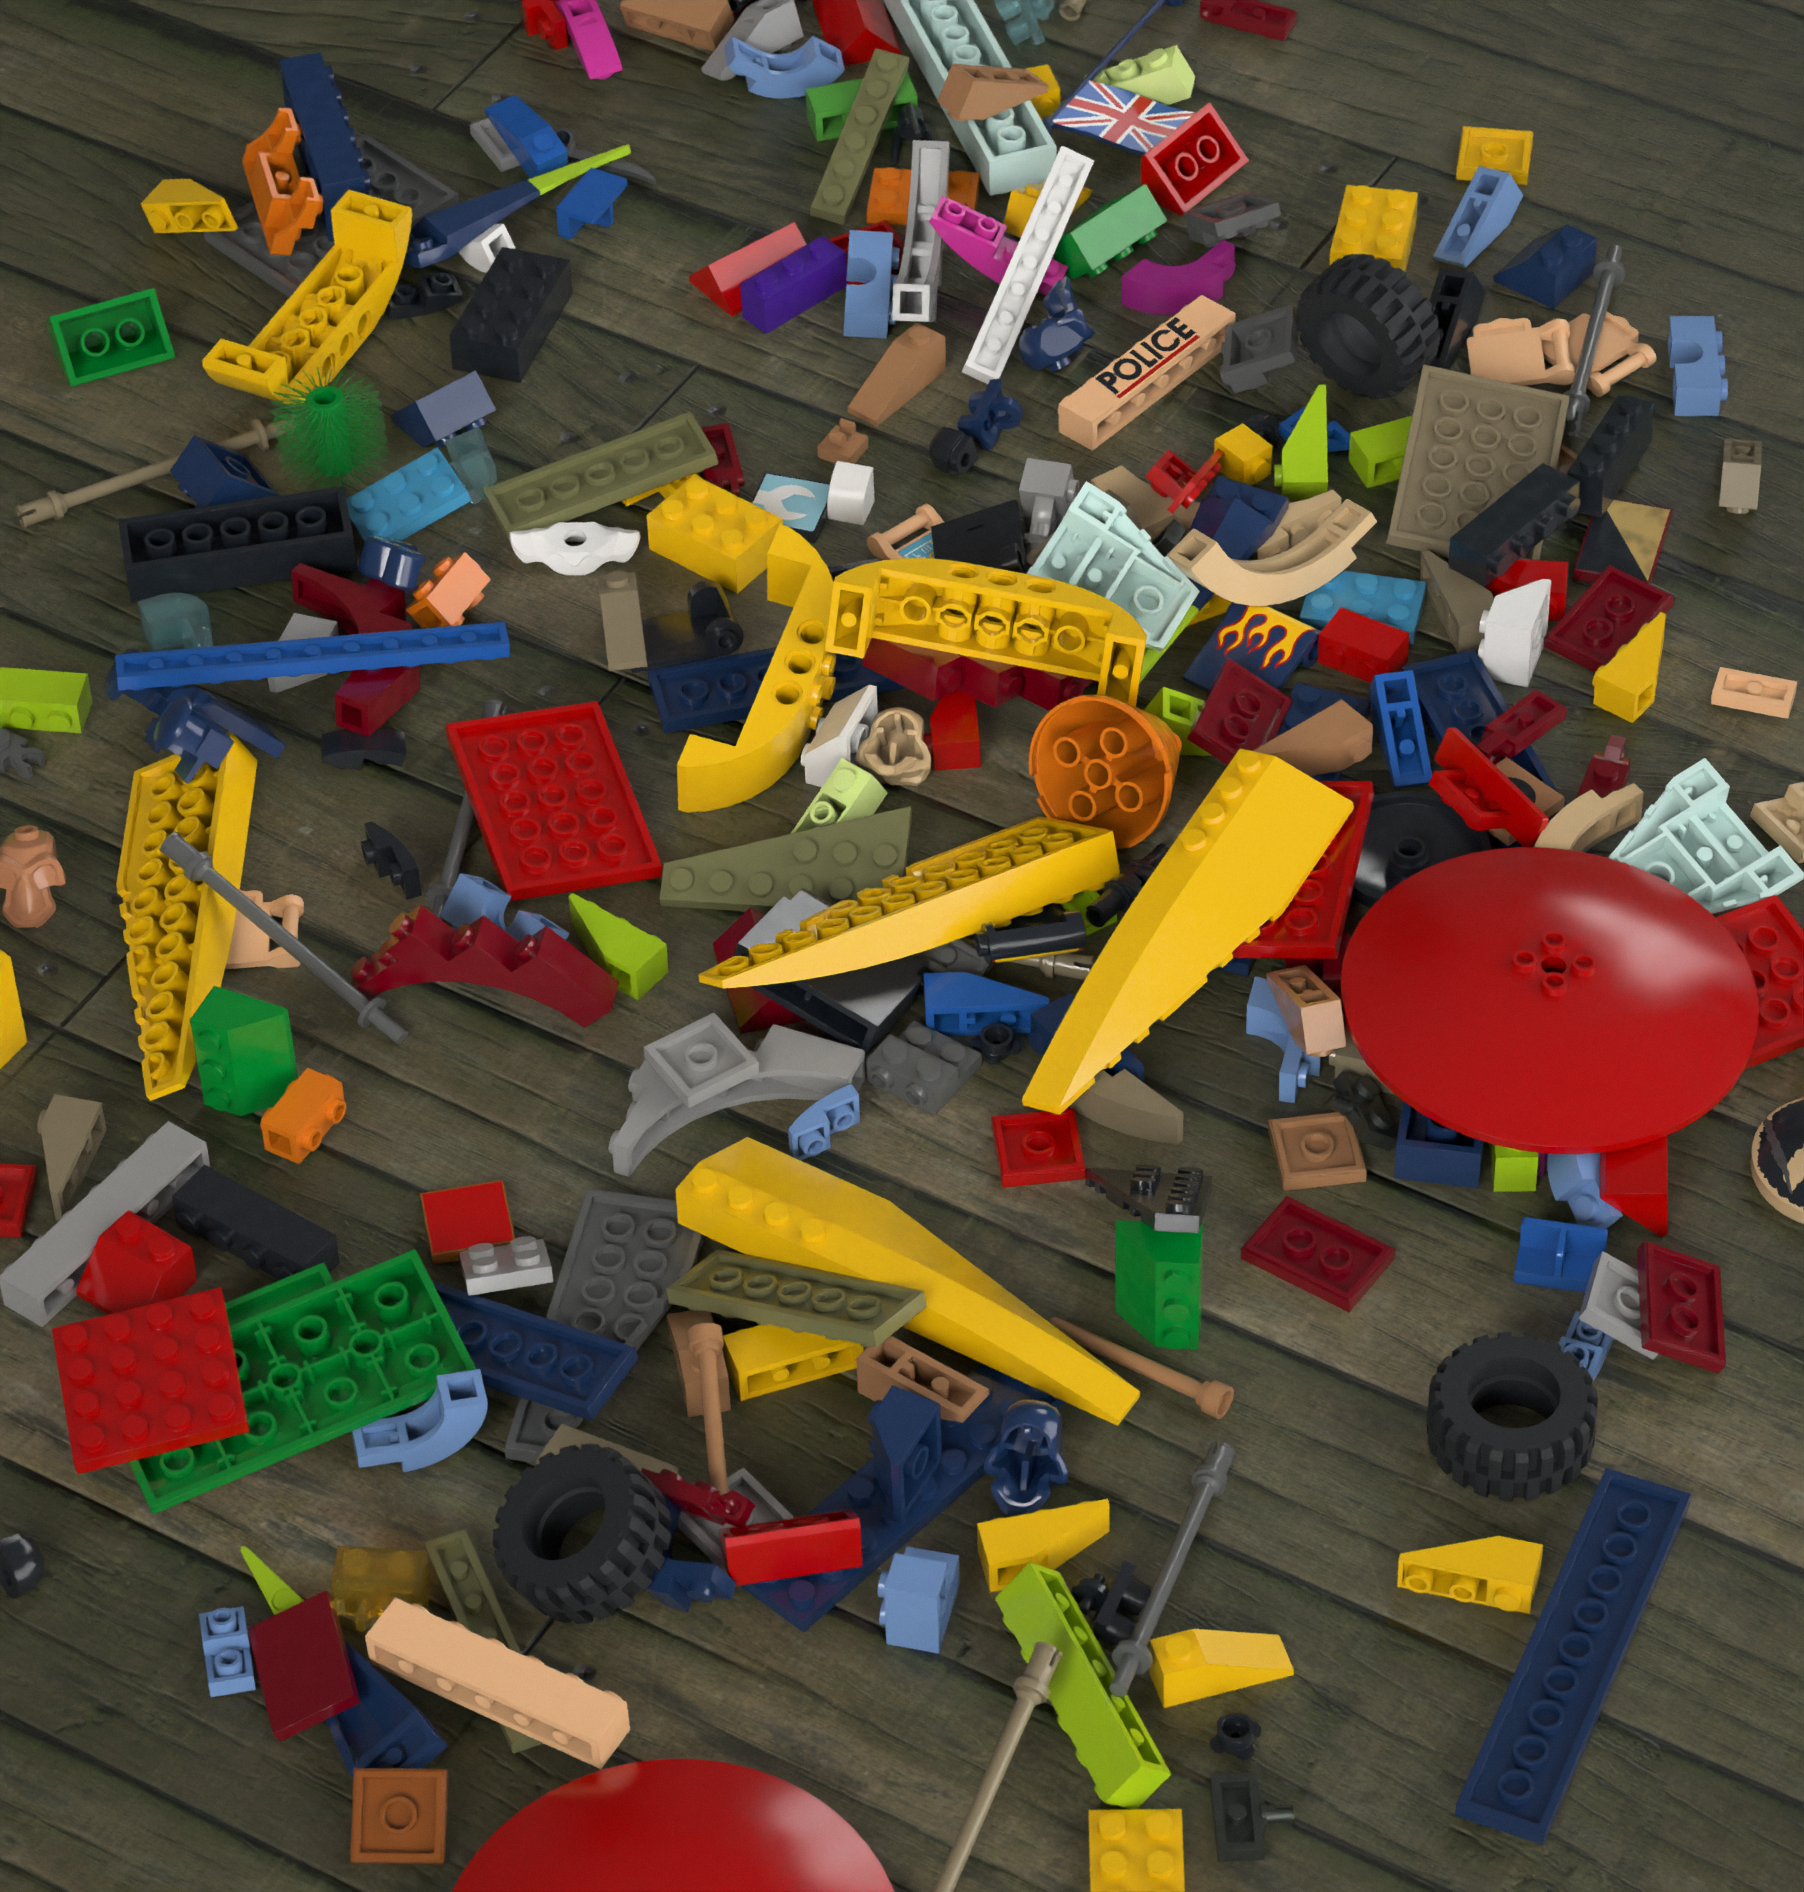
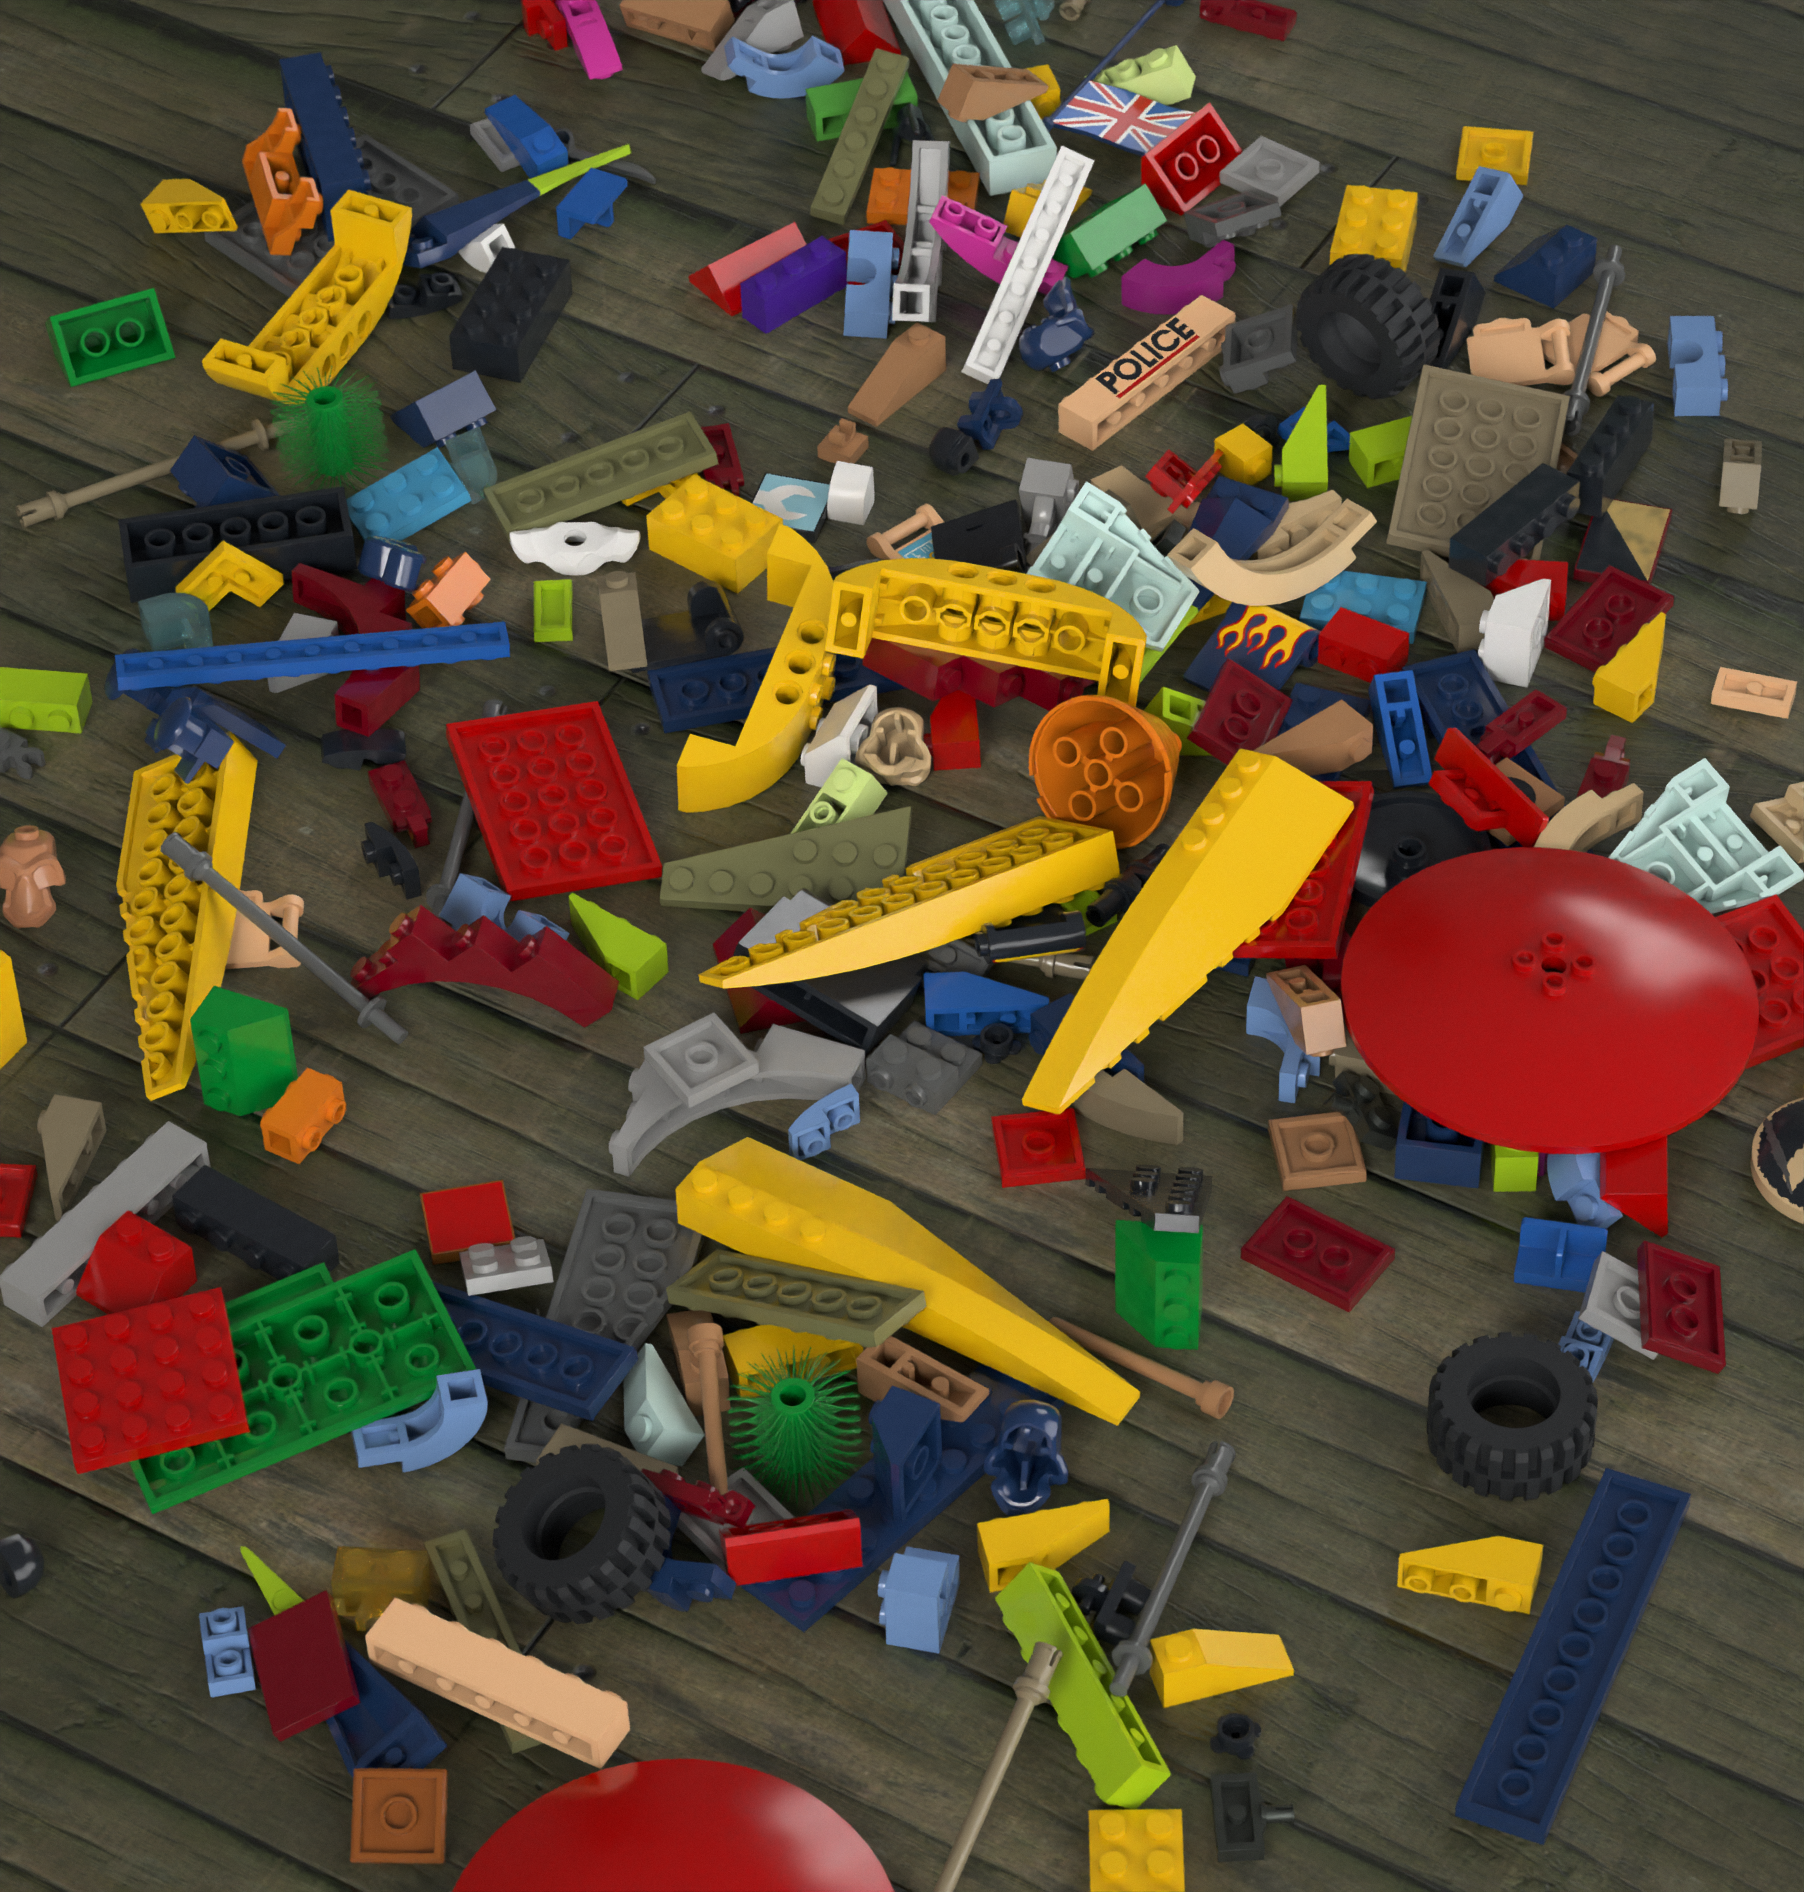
(233, 571): none -> yellow plate
(401, 801): none -> dark red hinge
(553, 610): none -> lime tile
(656, 1412): none -> light aqua slope
(795, 1425): none -> green piece
(1269, 170): none -> light grey plate

